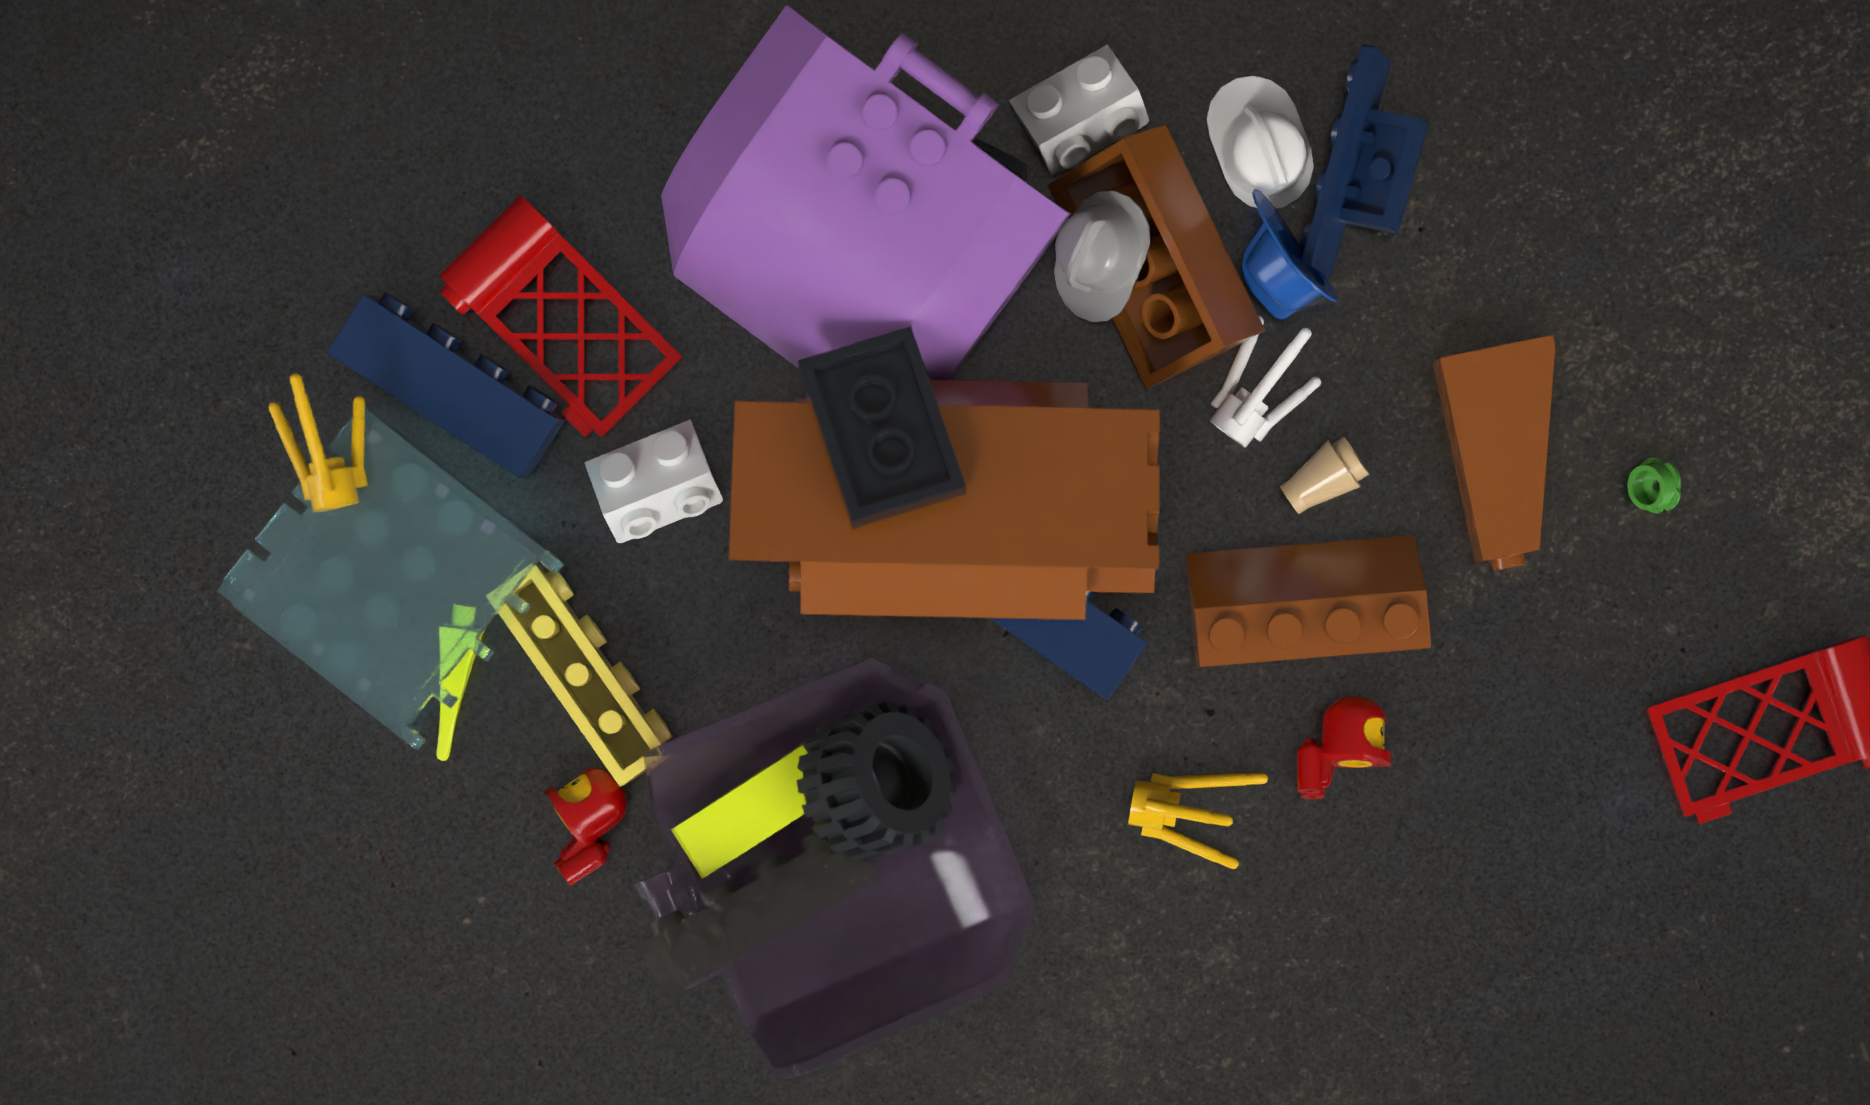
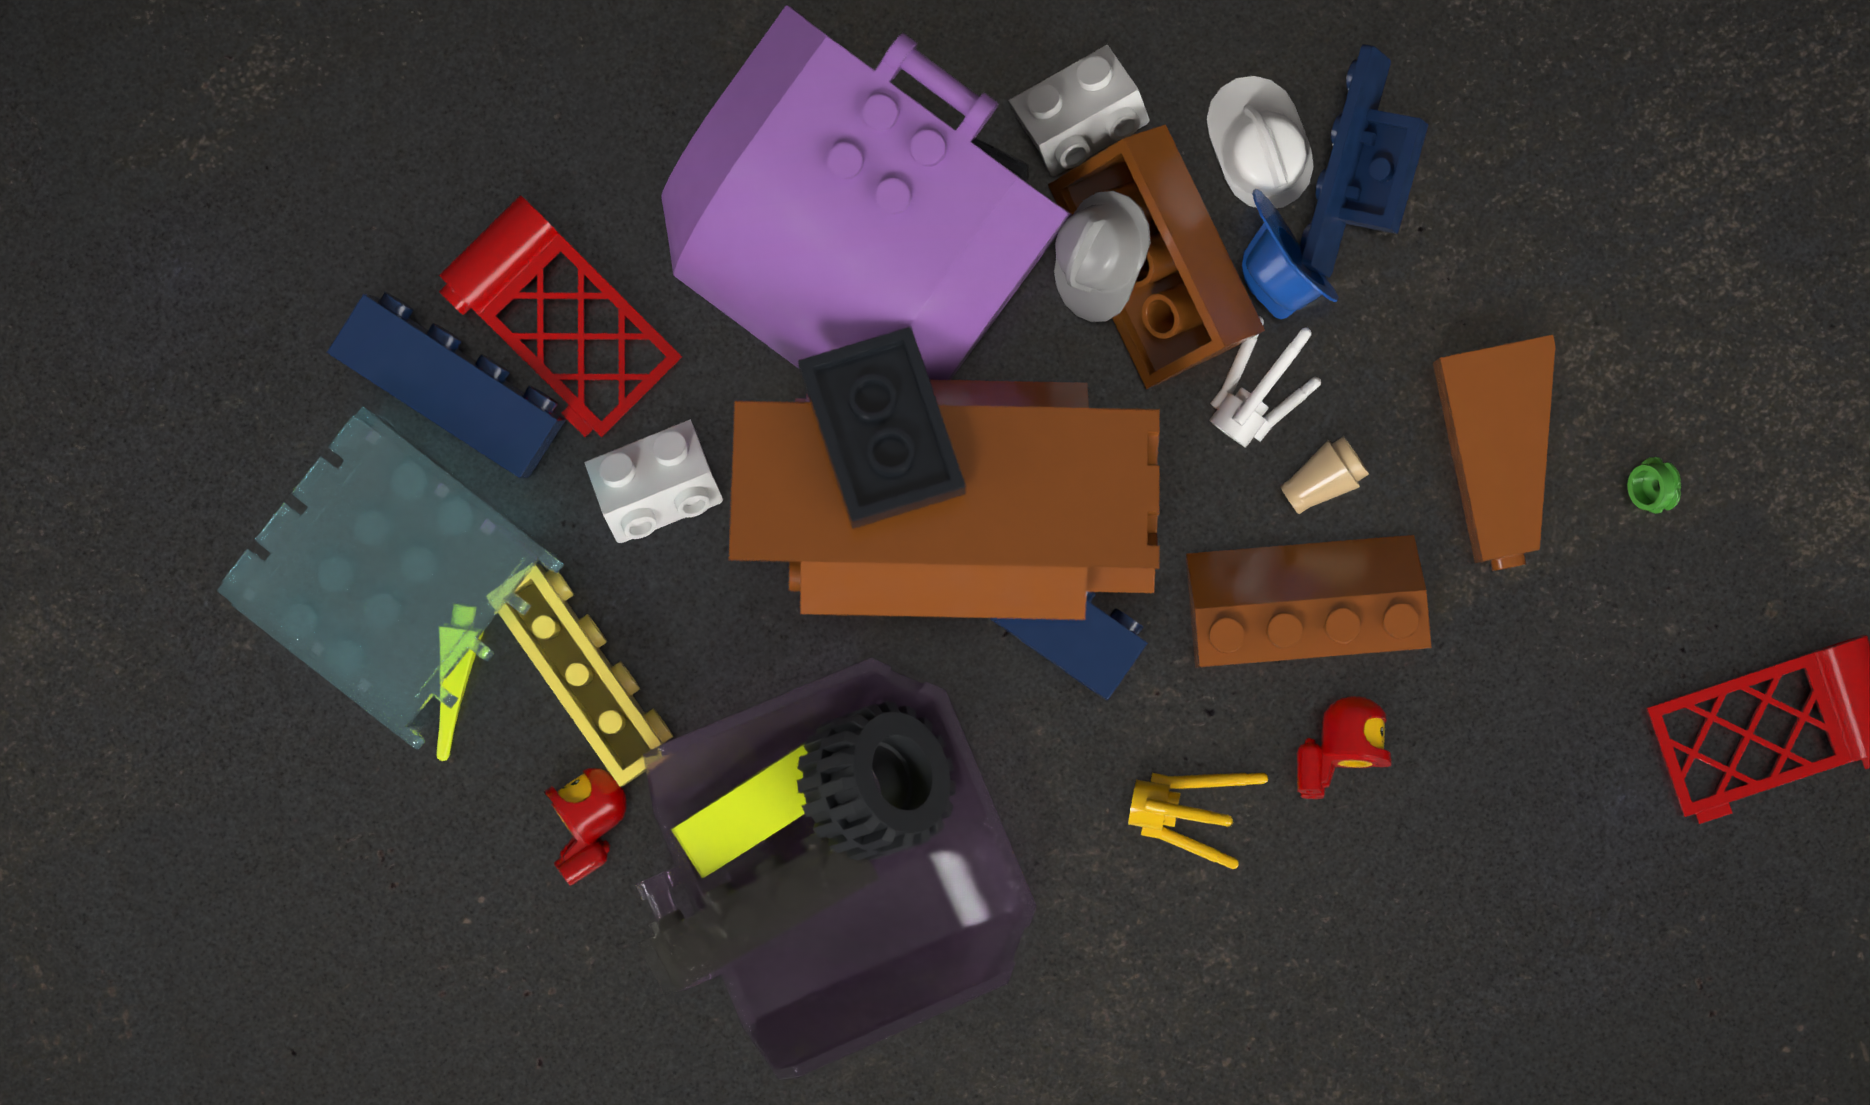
(325, 480): yellow plant -> none

